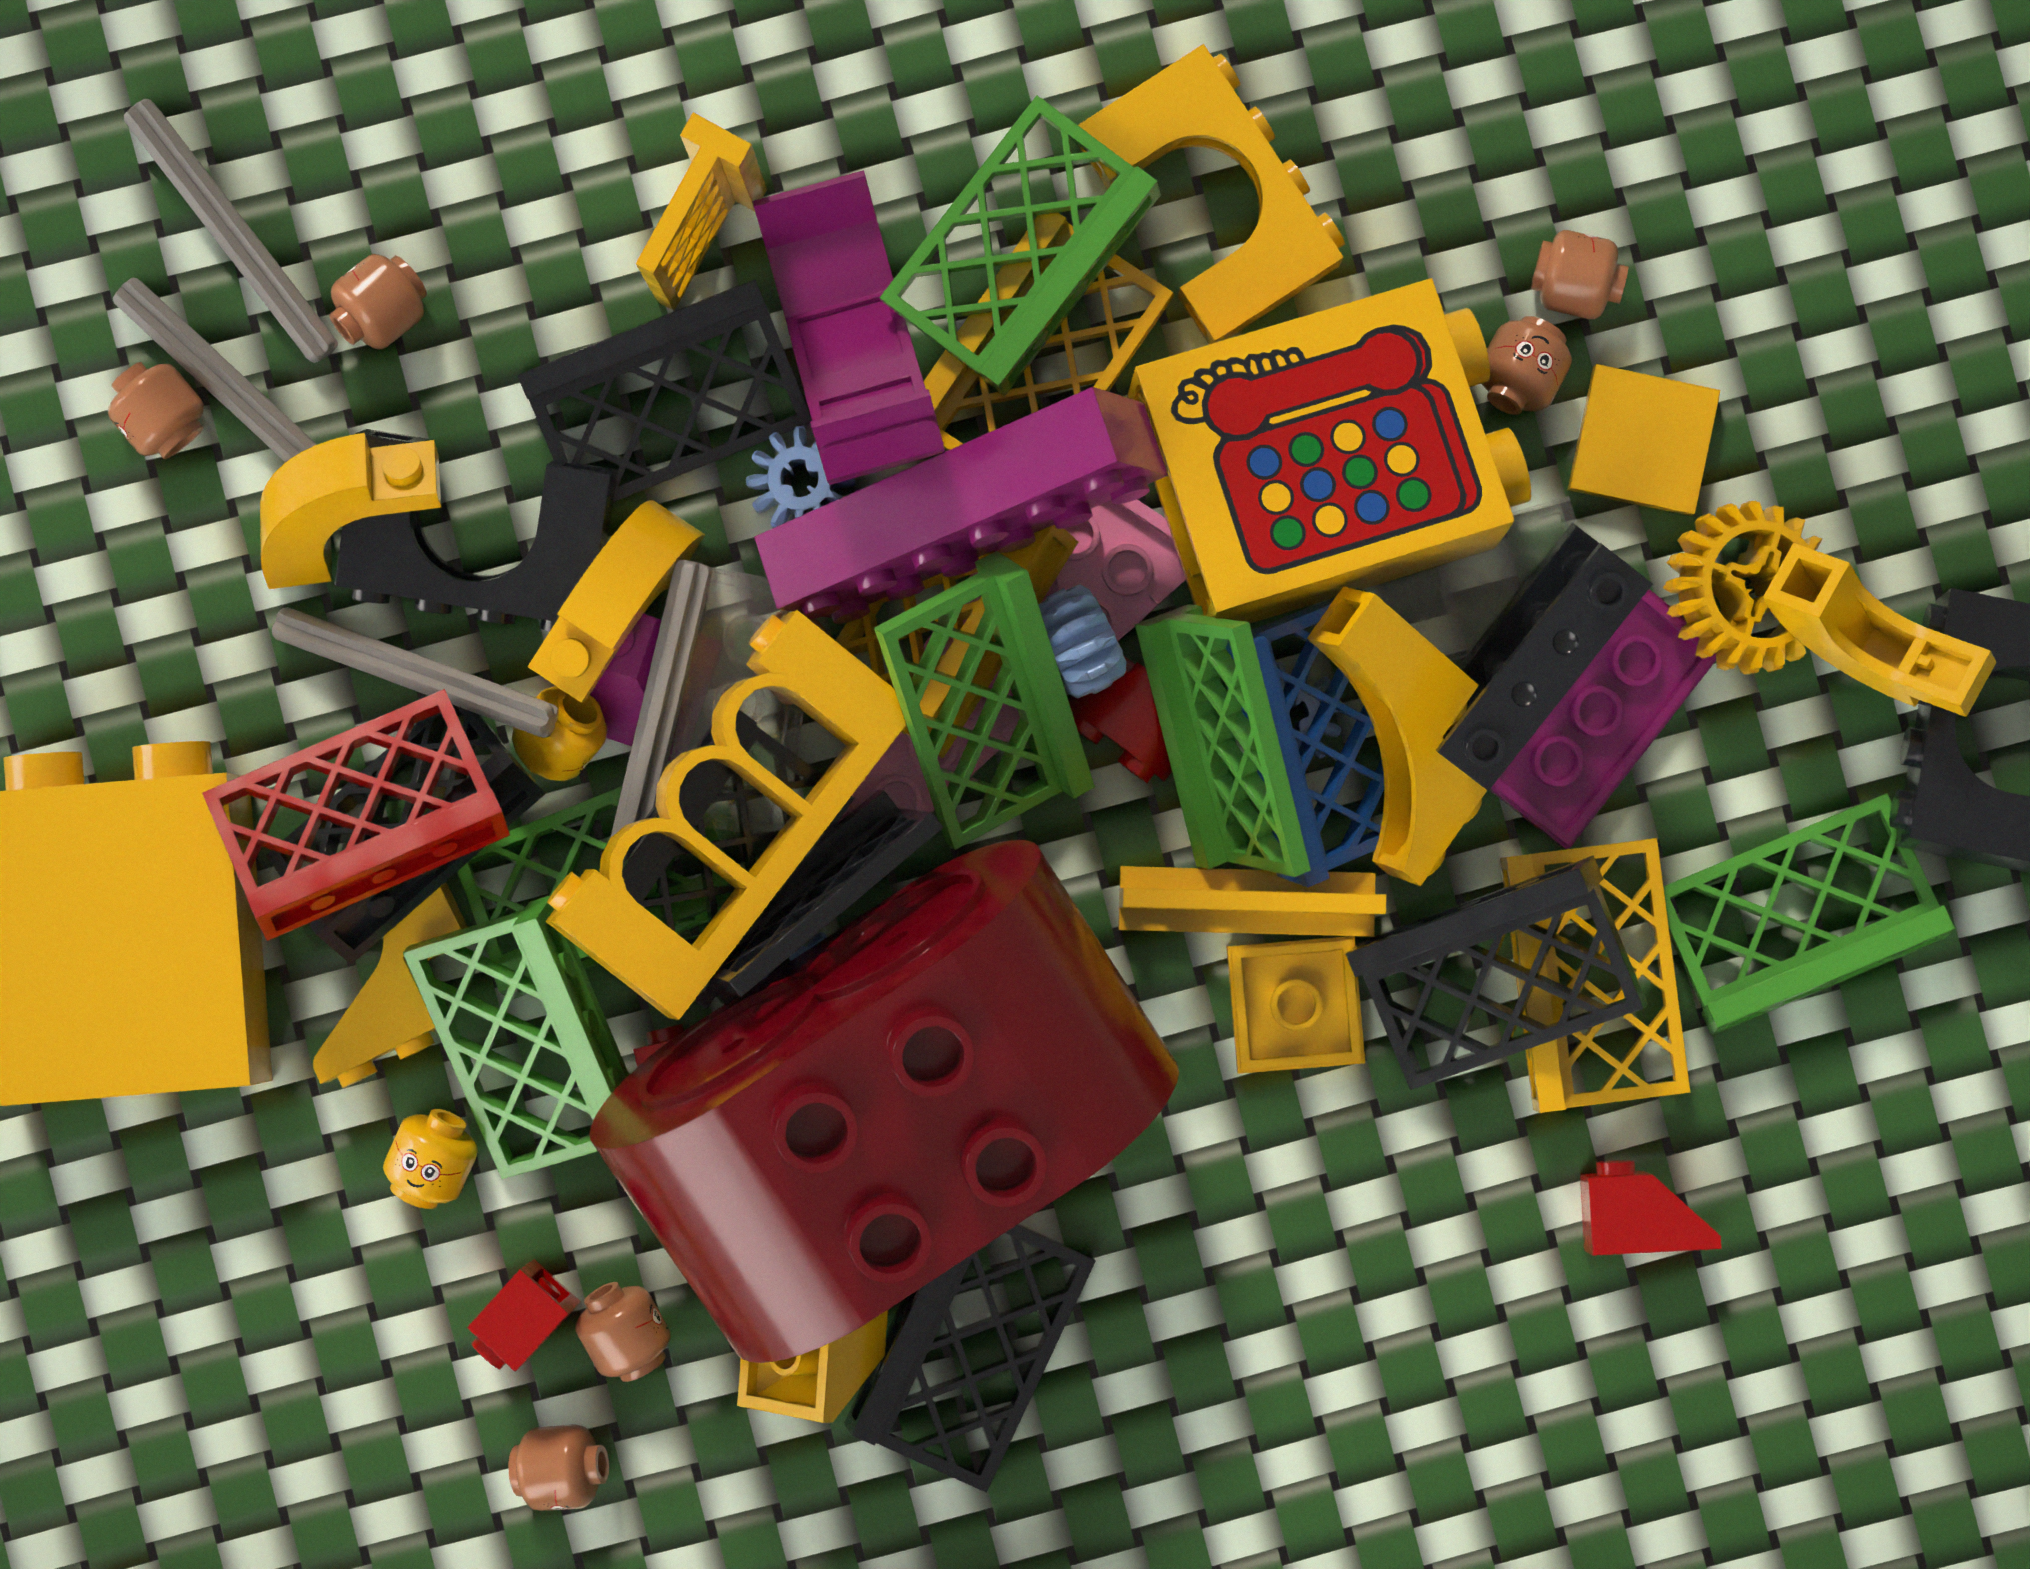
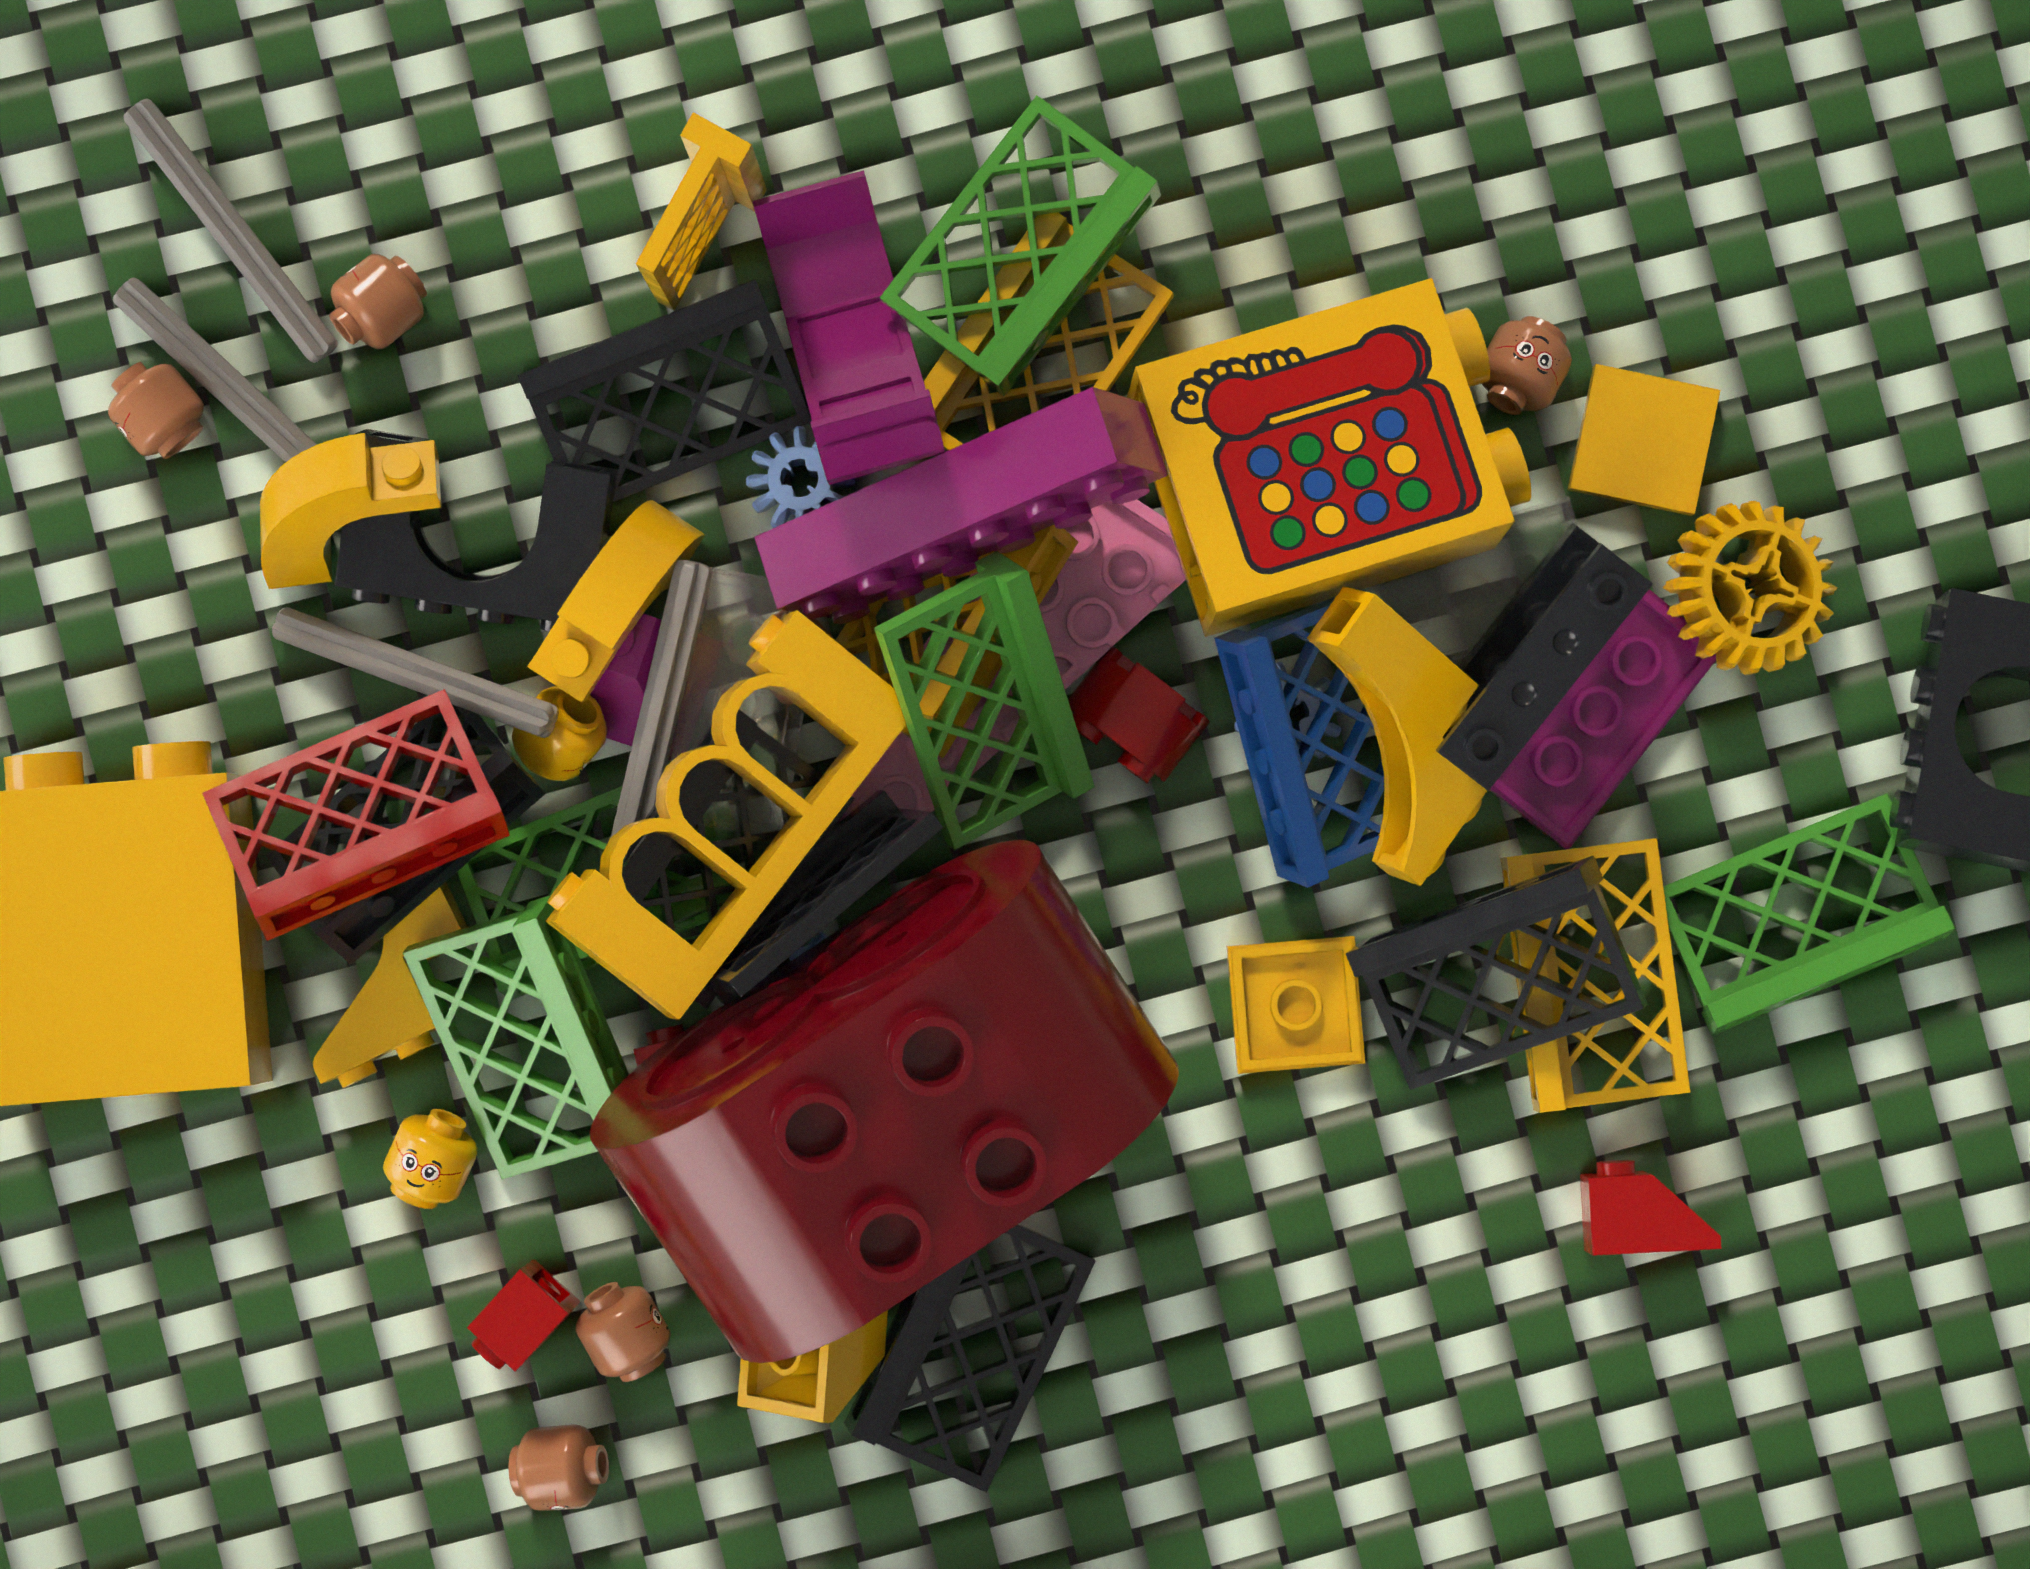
(1082, 641): light blue gear -> none
(1197, 107): yellow arch -> none
(1199, 723): bright green fence -> none
(1246, 902): yellow fence -> none
(1579, 274): nougat head -> none
(1859, 635): yellow arch -> none

